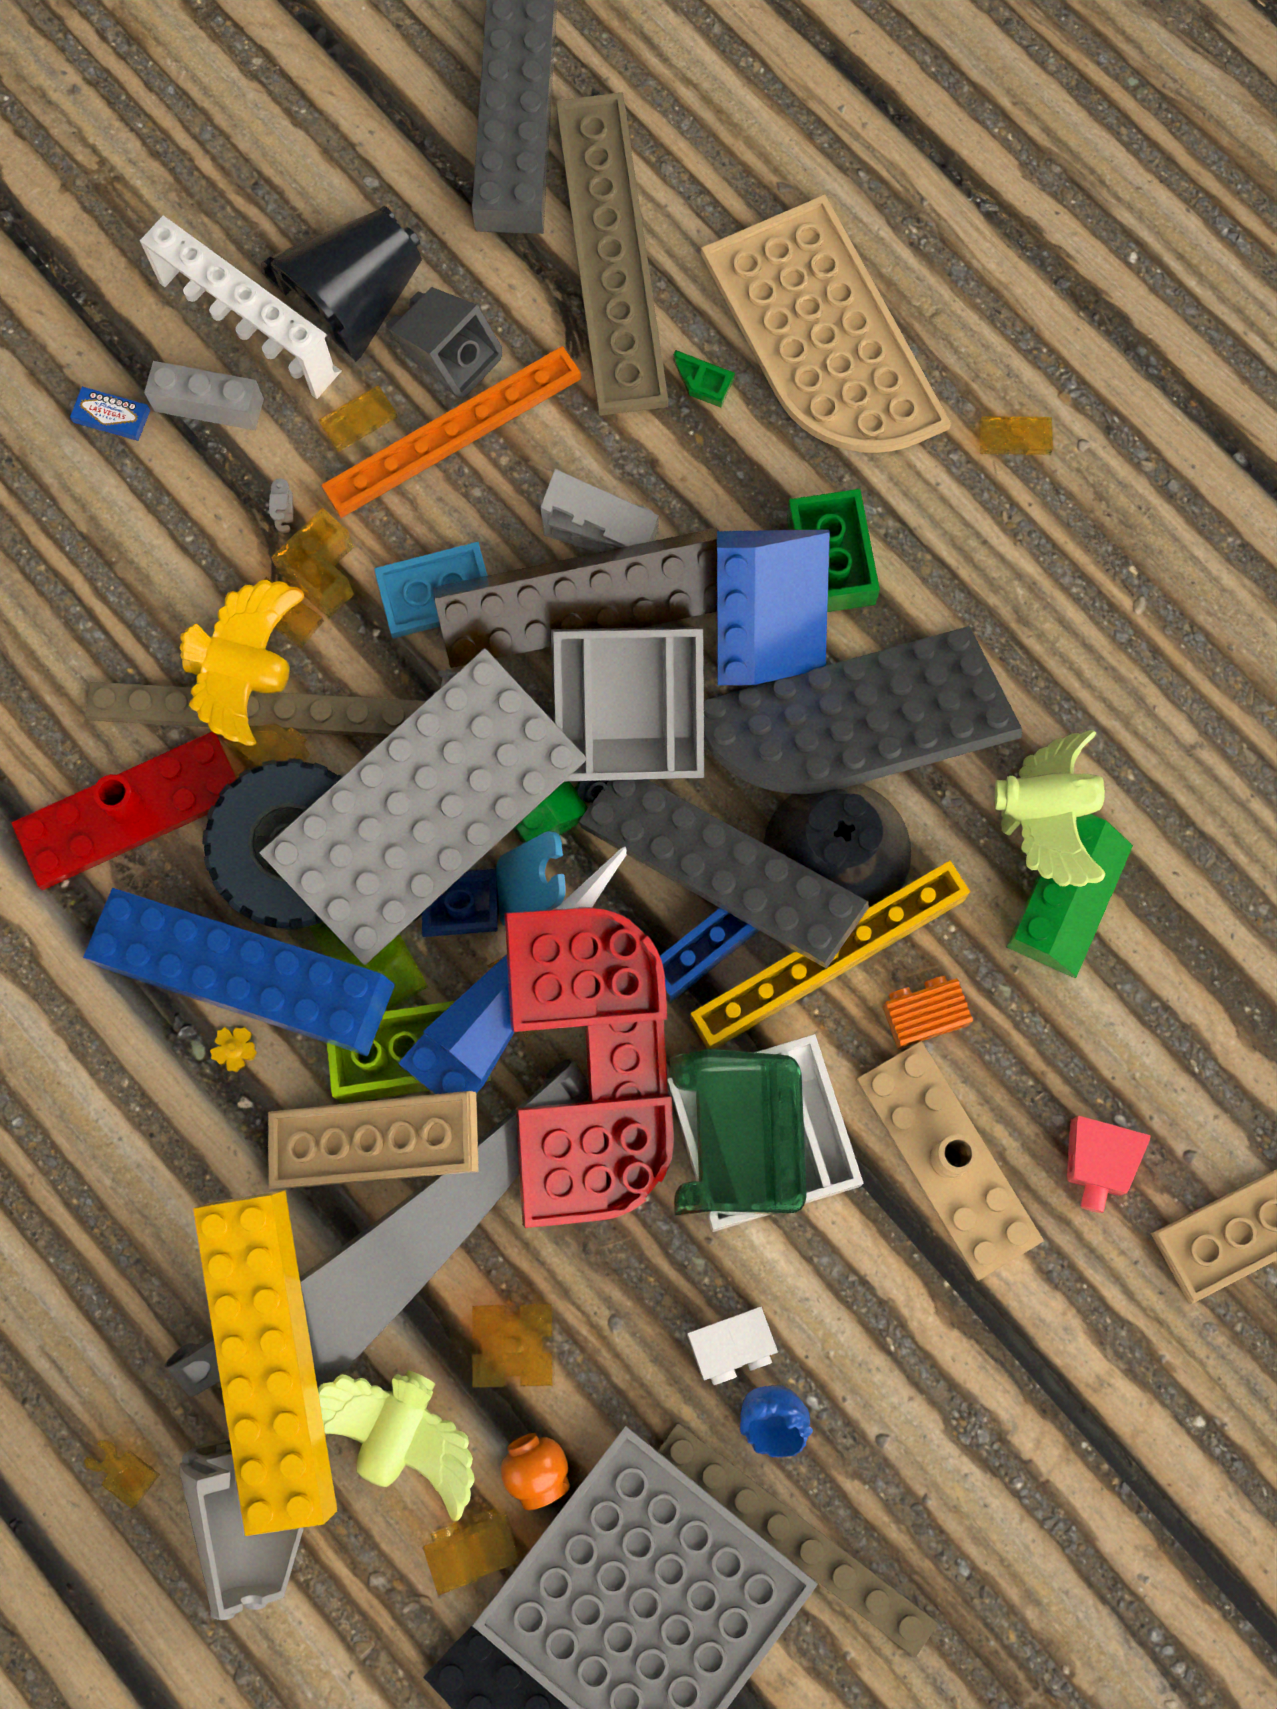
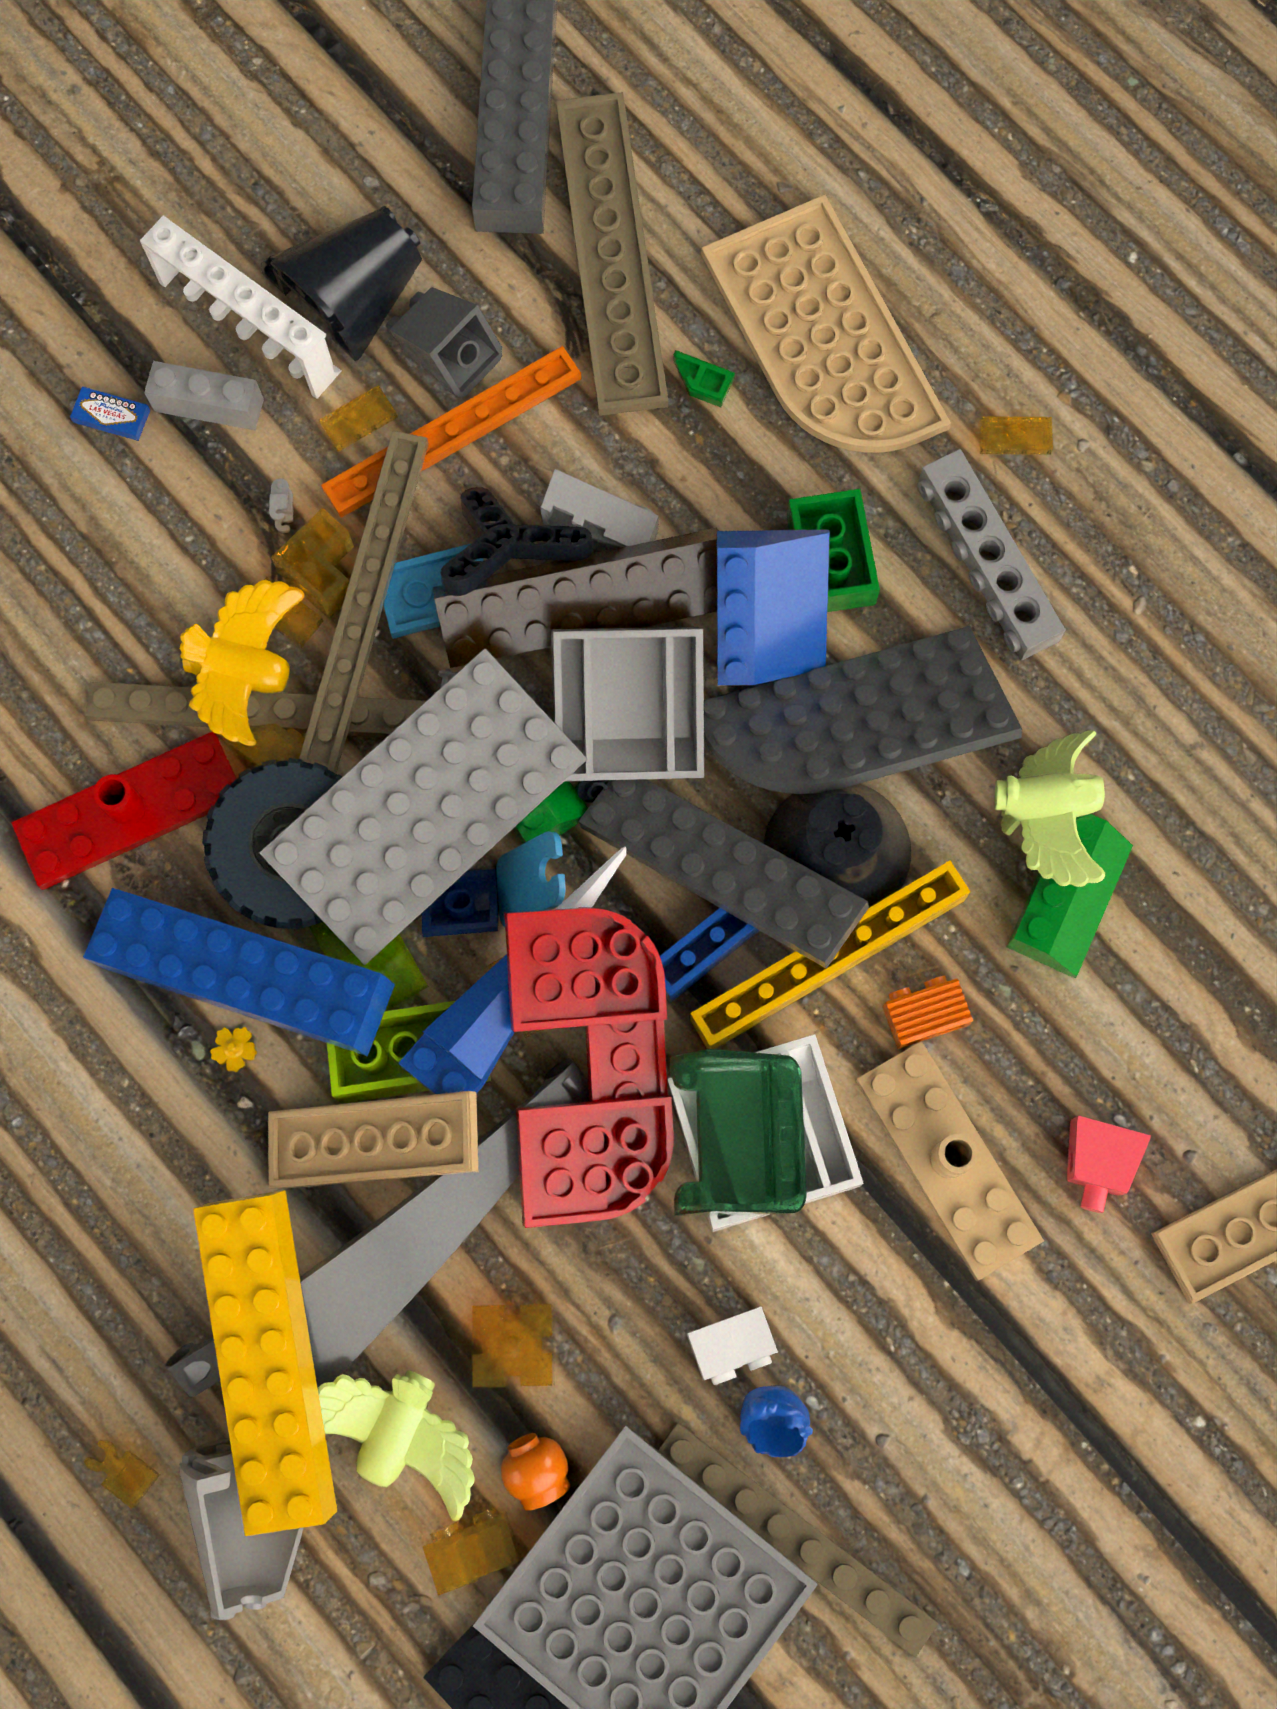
(364, 600): none -> dark tan plate
(506, 541): none -> black piece
(955, 475): none -> light grey brick

